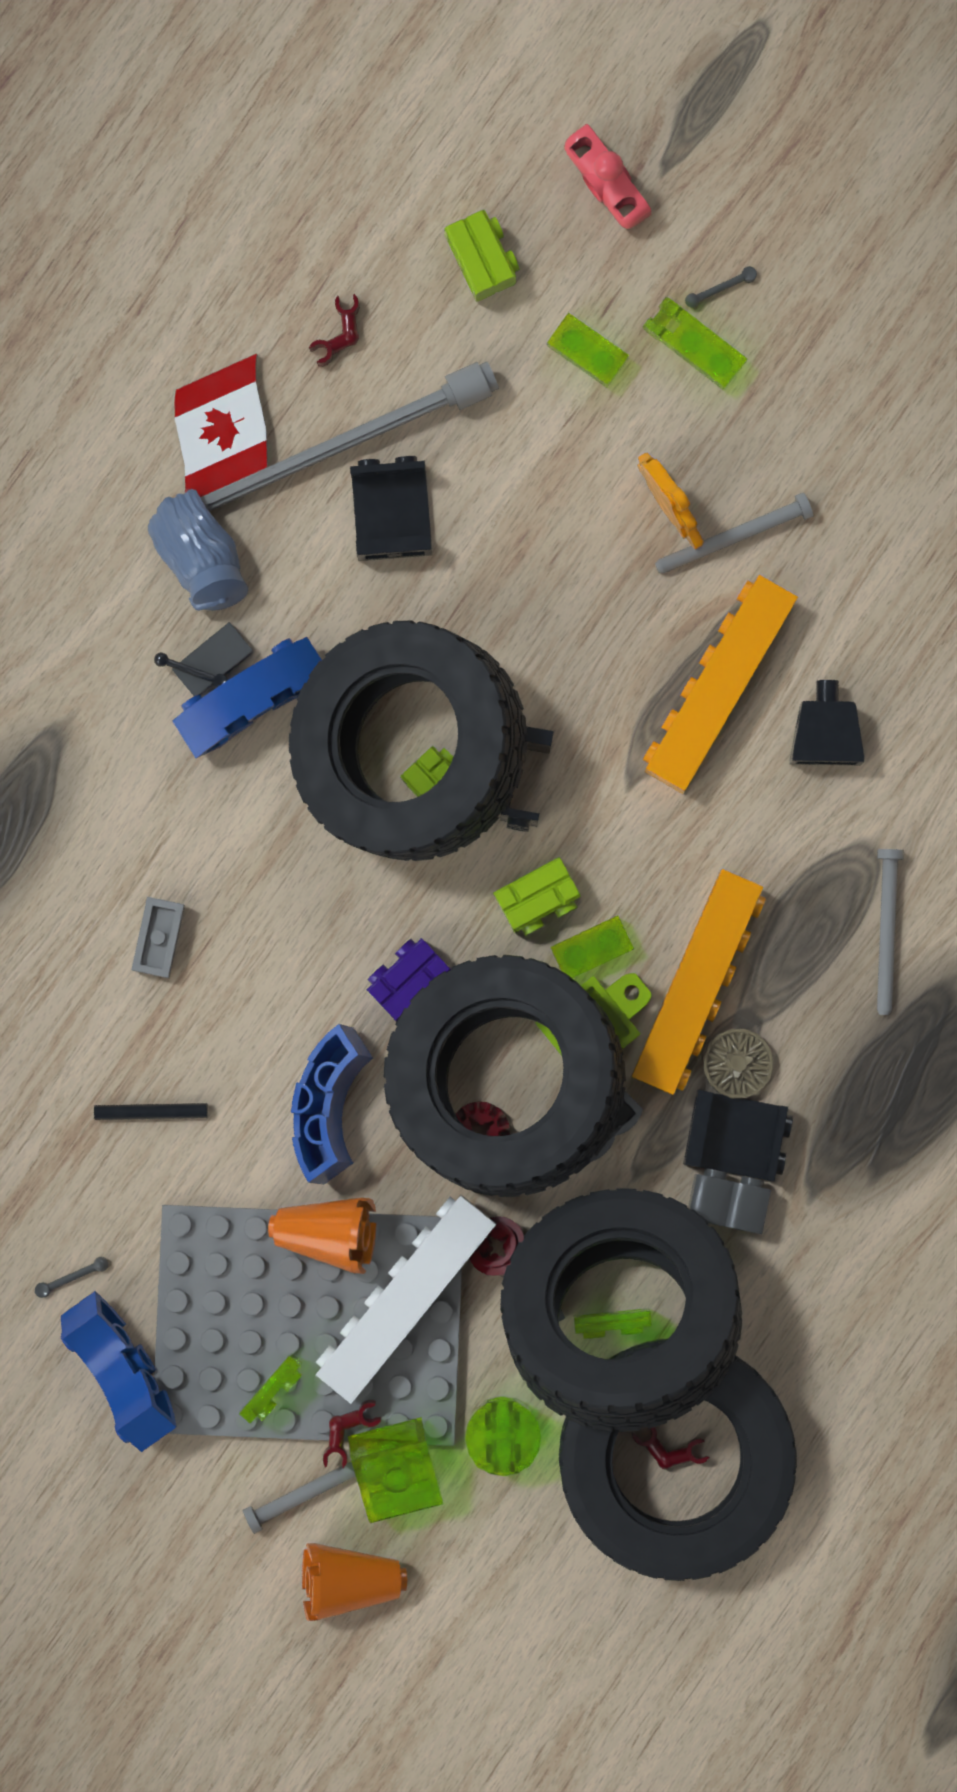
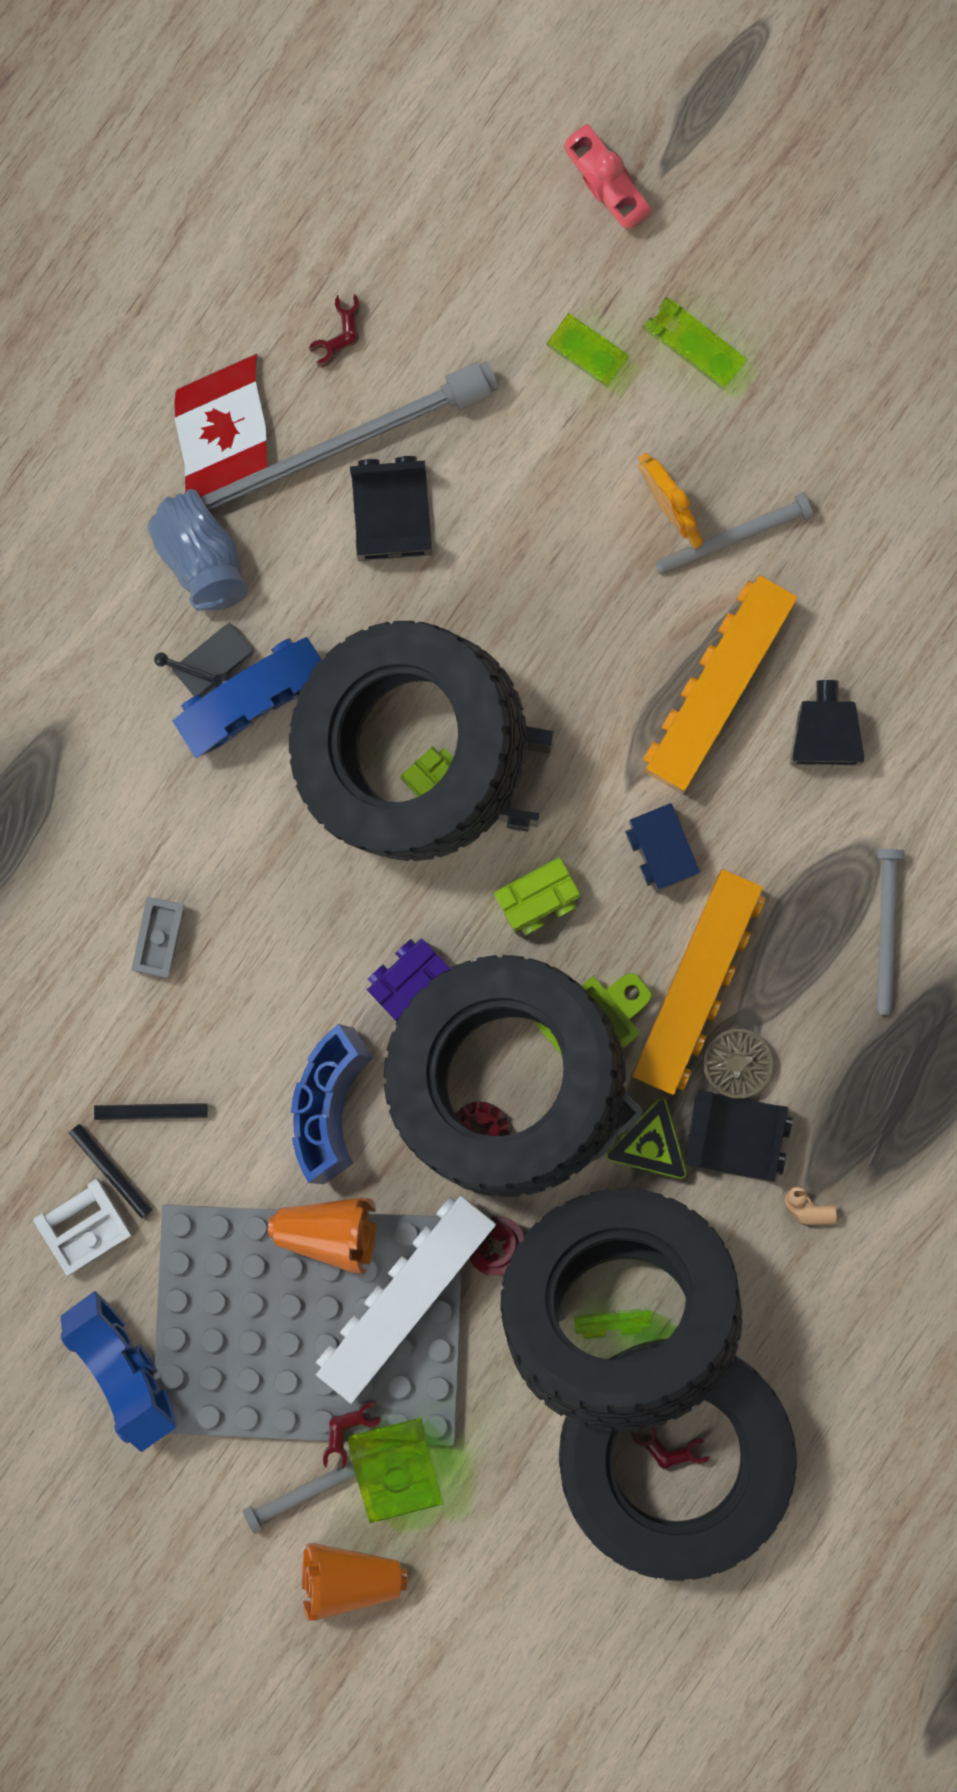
(43, 1289): dark grey hinge -> none
(88, 1238): none -> white plate
(110, 1171): none -> black bar
(262, 1402): clear neon green plate -> none
(481, 255): lime brick -> none
(503, 1436): clear neon green brick -> none
(592, 947): clear neon green plate -> none
(650, 1144): none -> black piece
(662, 847): none -> dark blue brick
(729, 1202): dark grey brick -> none
(748, 275): dark grey hinge -> none
(806, 1211): none -> light nougat arm

